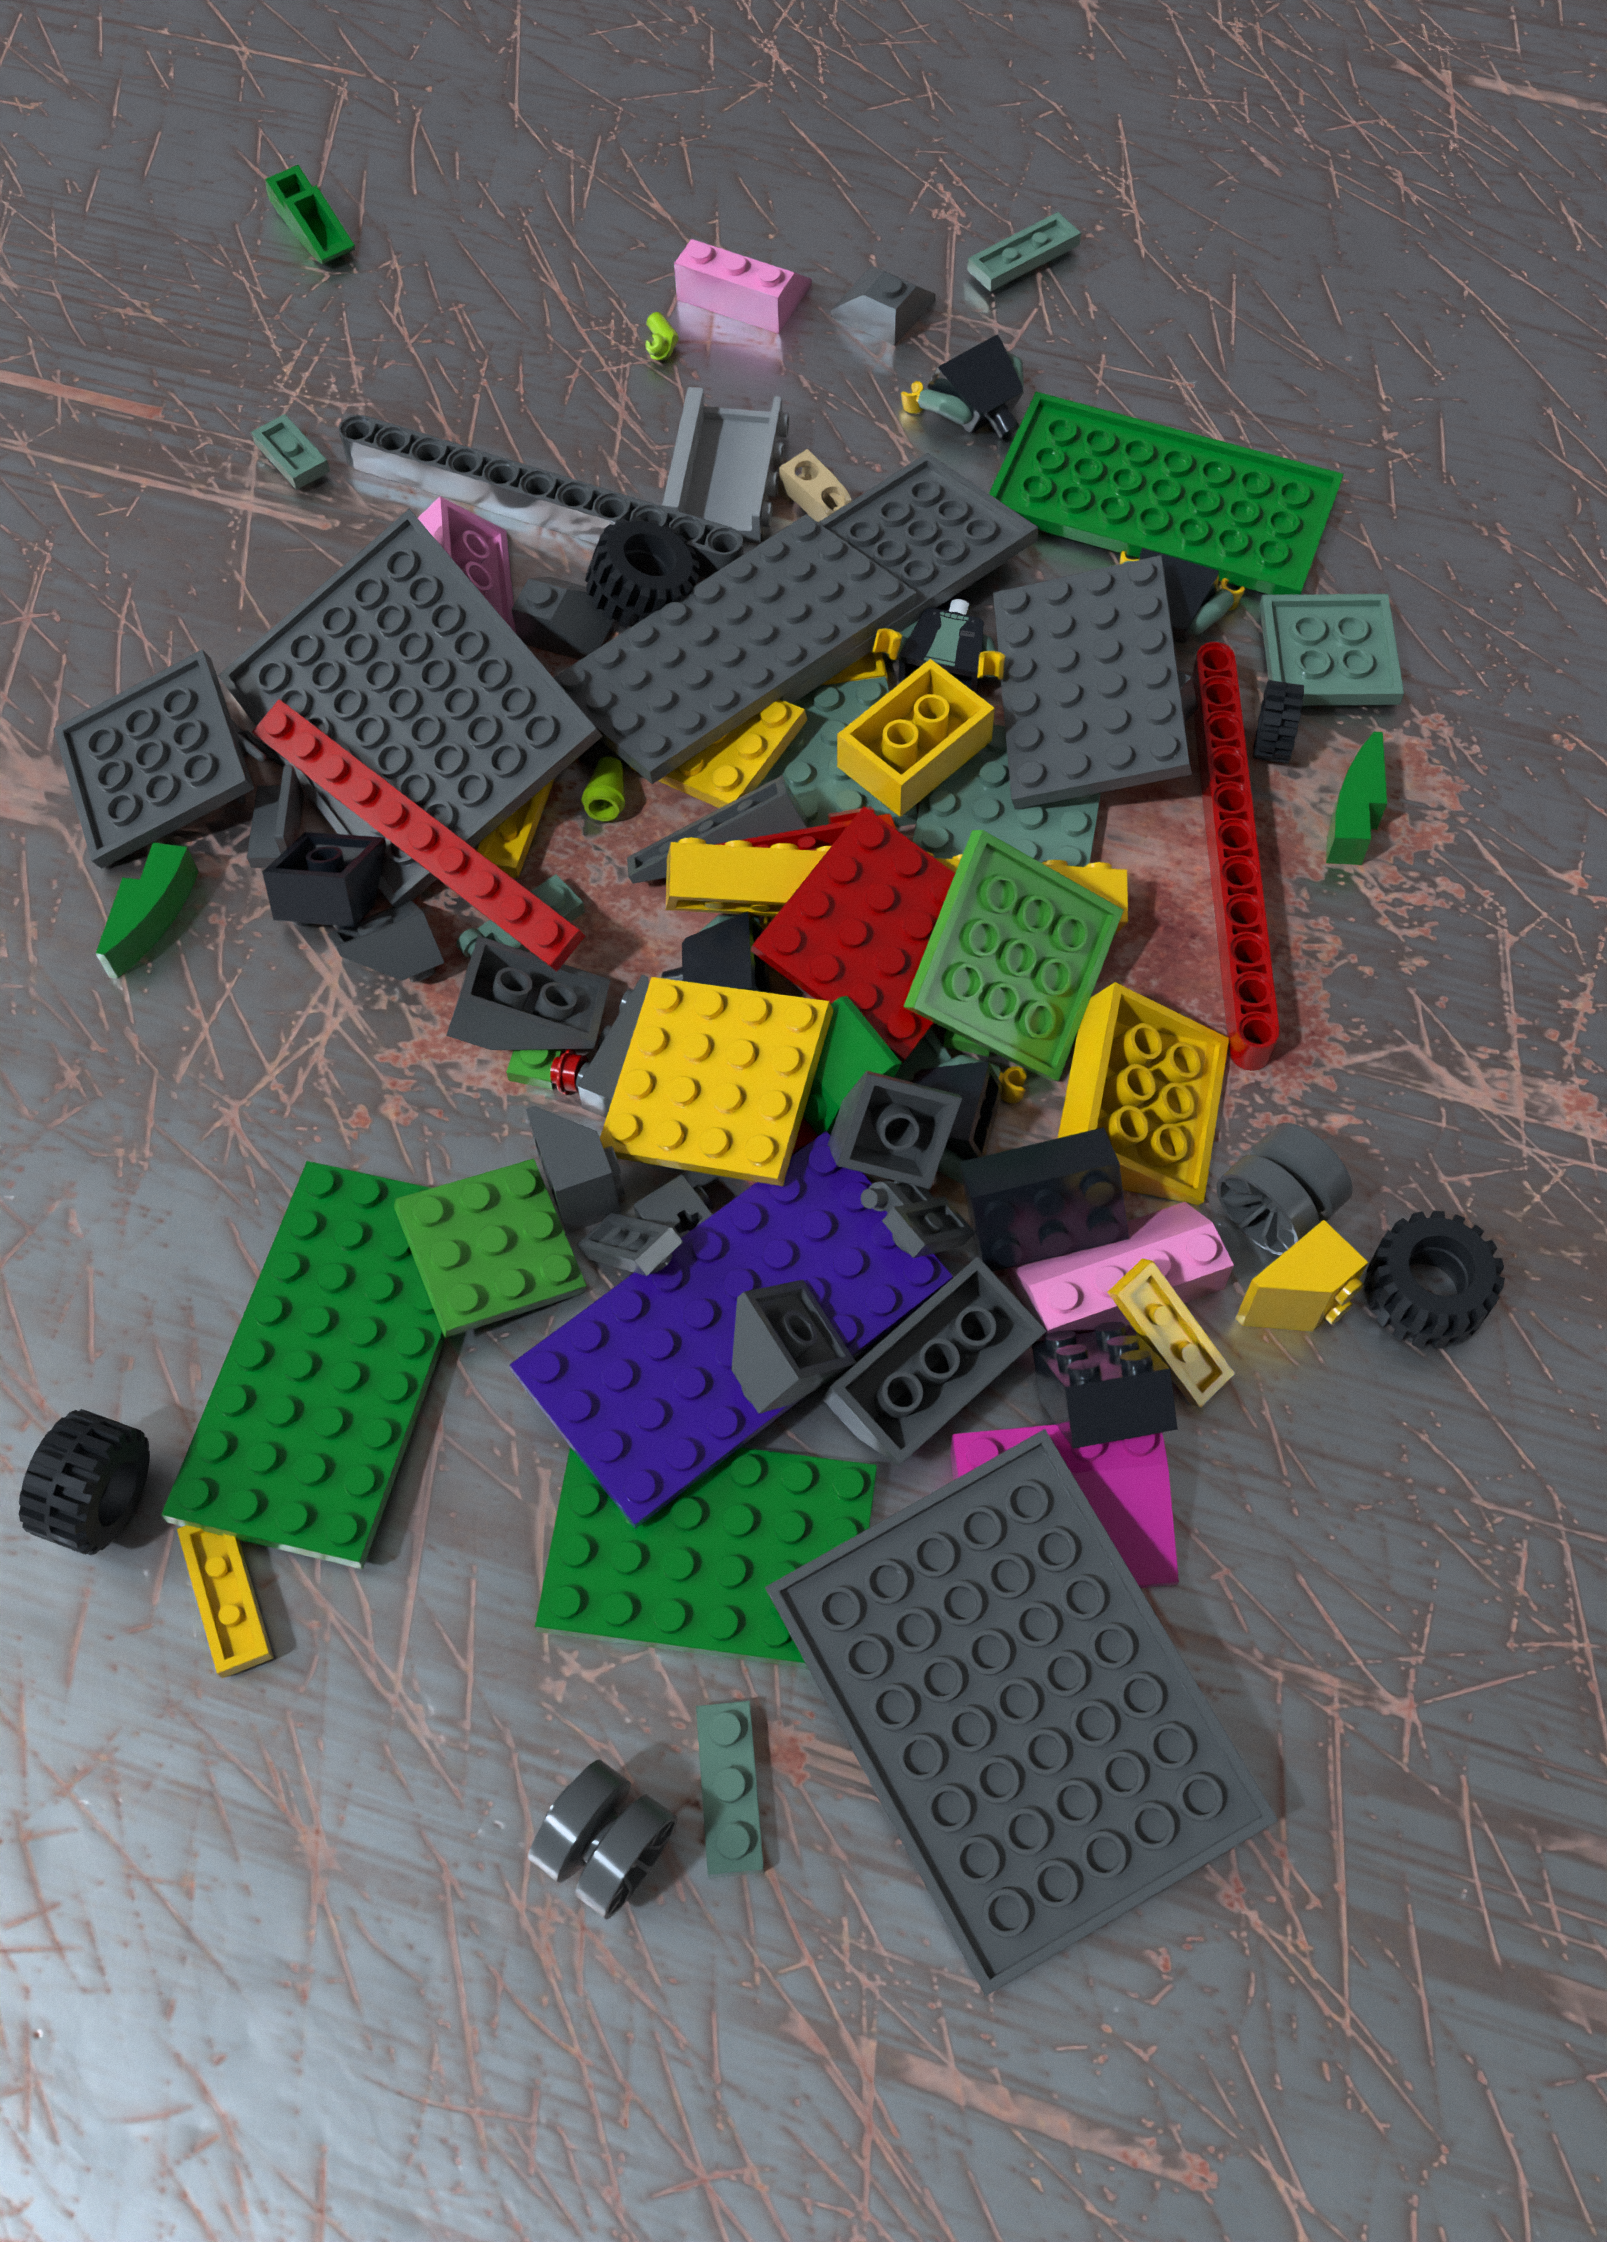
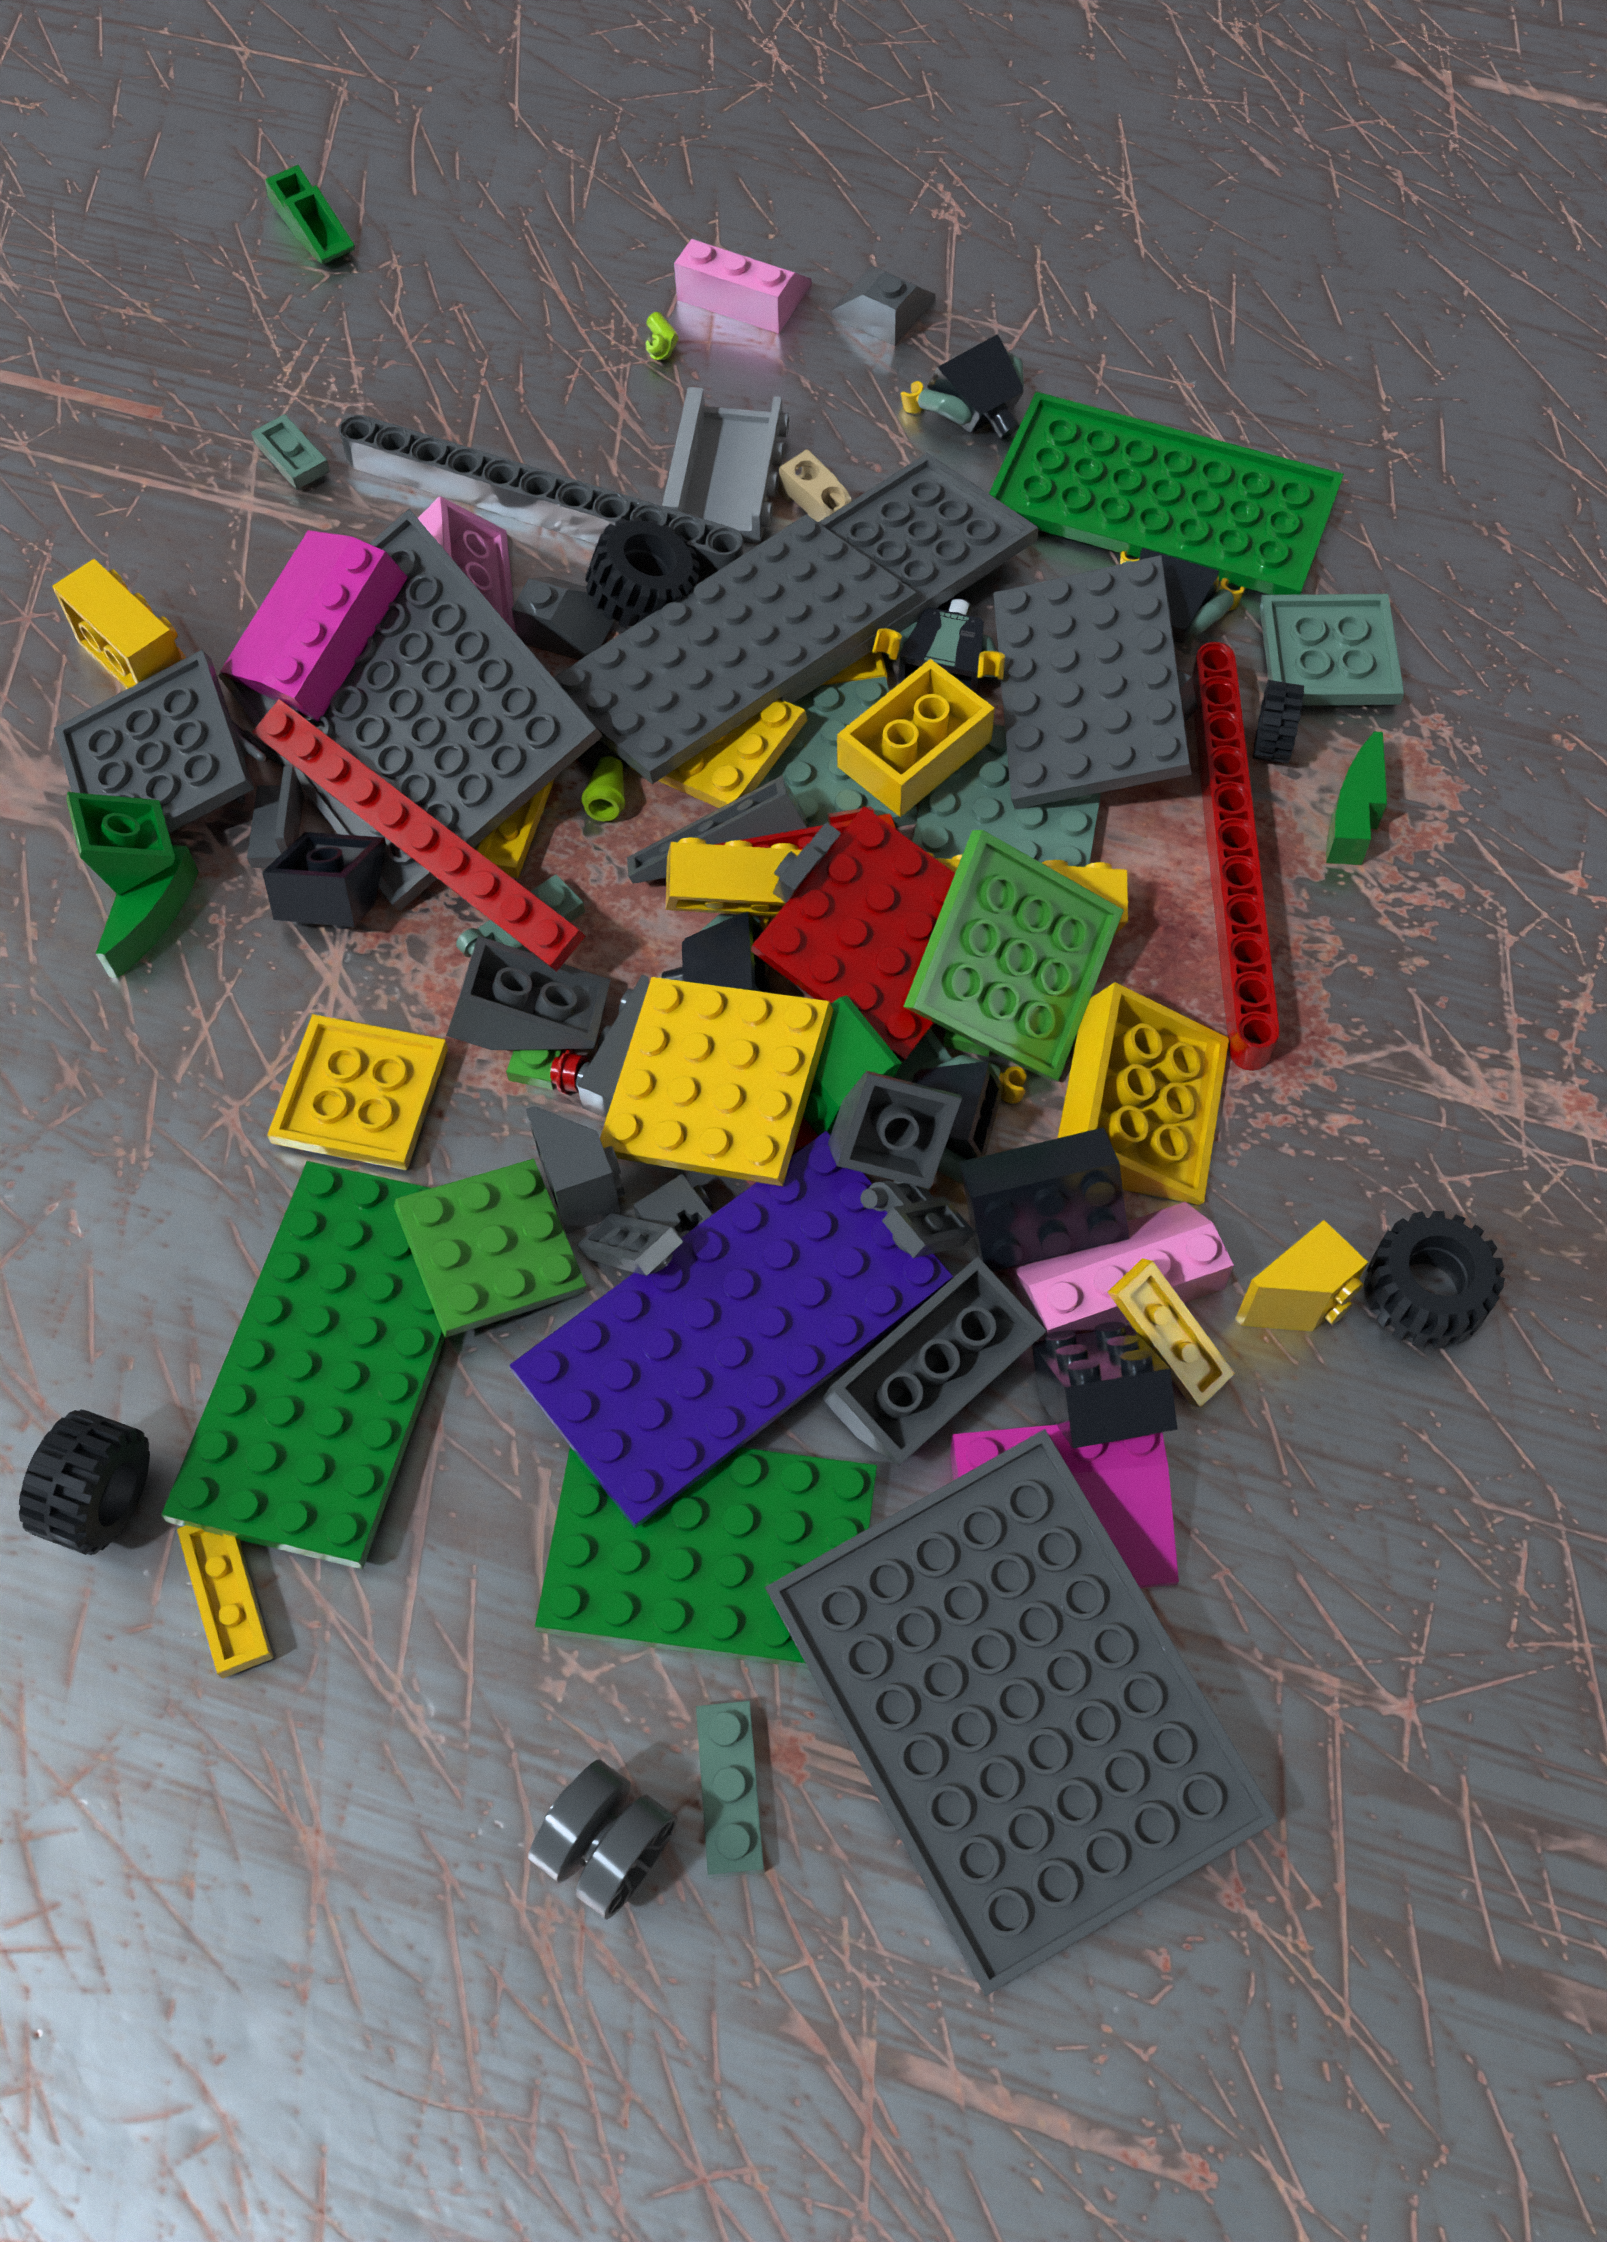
(116, 624): none -> yellow brick
(120, 837): none -> green slope
(315, 621): none -> dark pink slope
(358, 1092): none -> yellow plate
(391, 943): dark grey slope -> none
(784, 1345): dark grey slope -> none
(795, 868): none -> dark grey plate
(1024, 251): sand green plate -> none
(1284, 1187): dark grey wheel -> none

